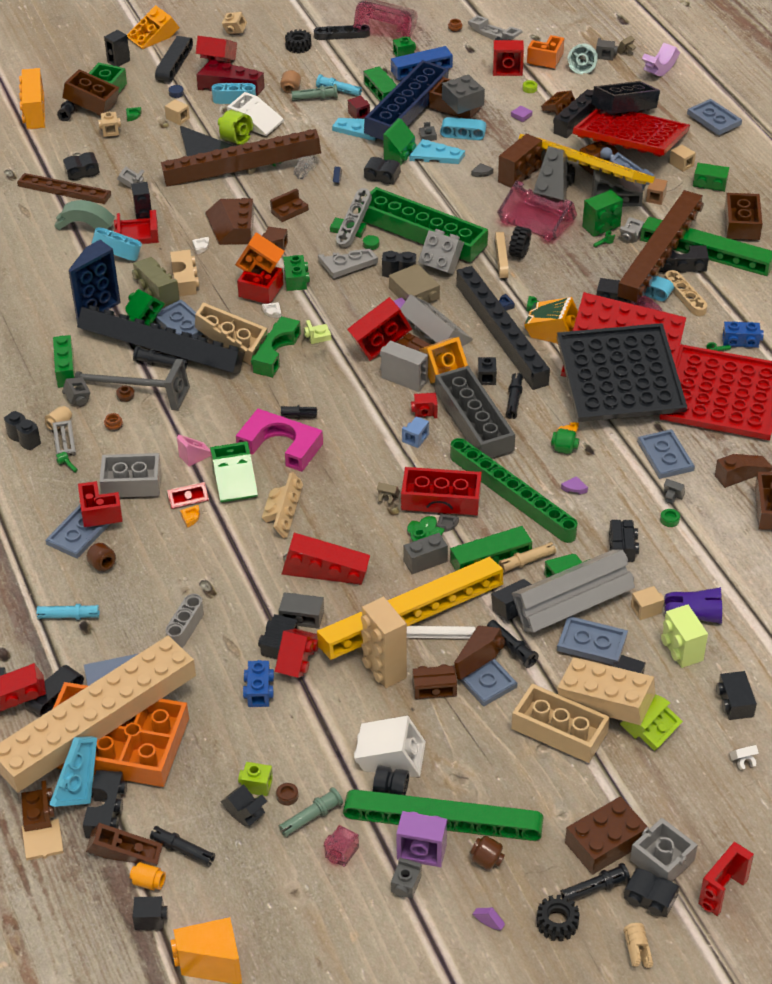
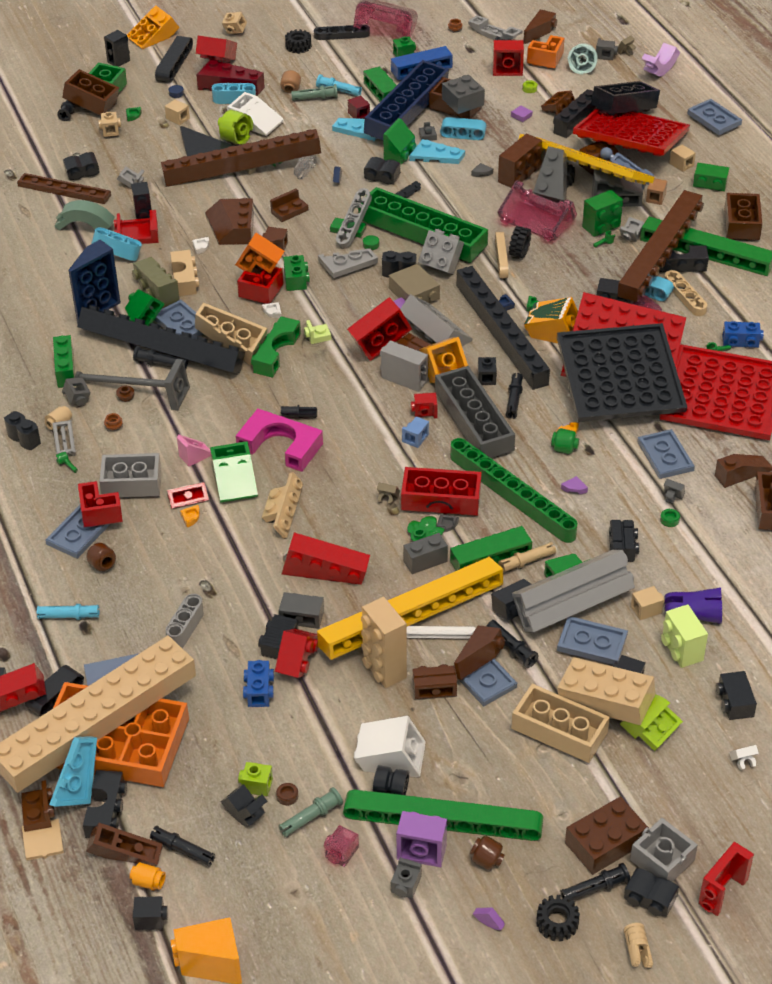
(32, 98): light orange brick -> none
(409, 190): none -> black axle
(540, 25): none -> reddish brown slope

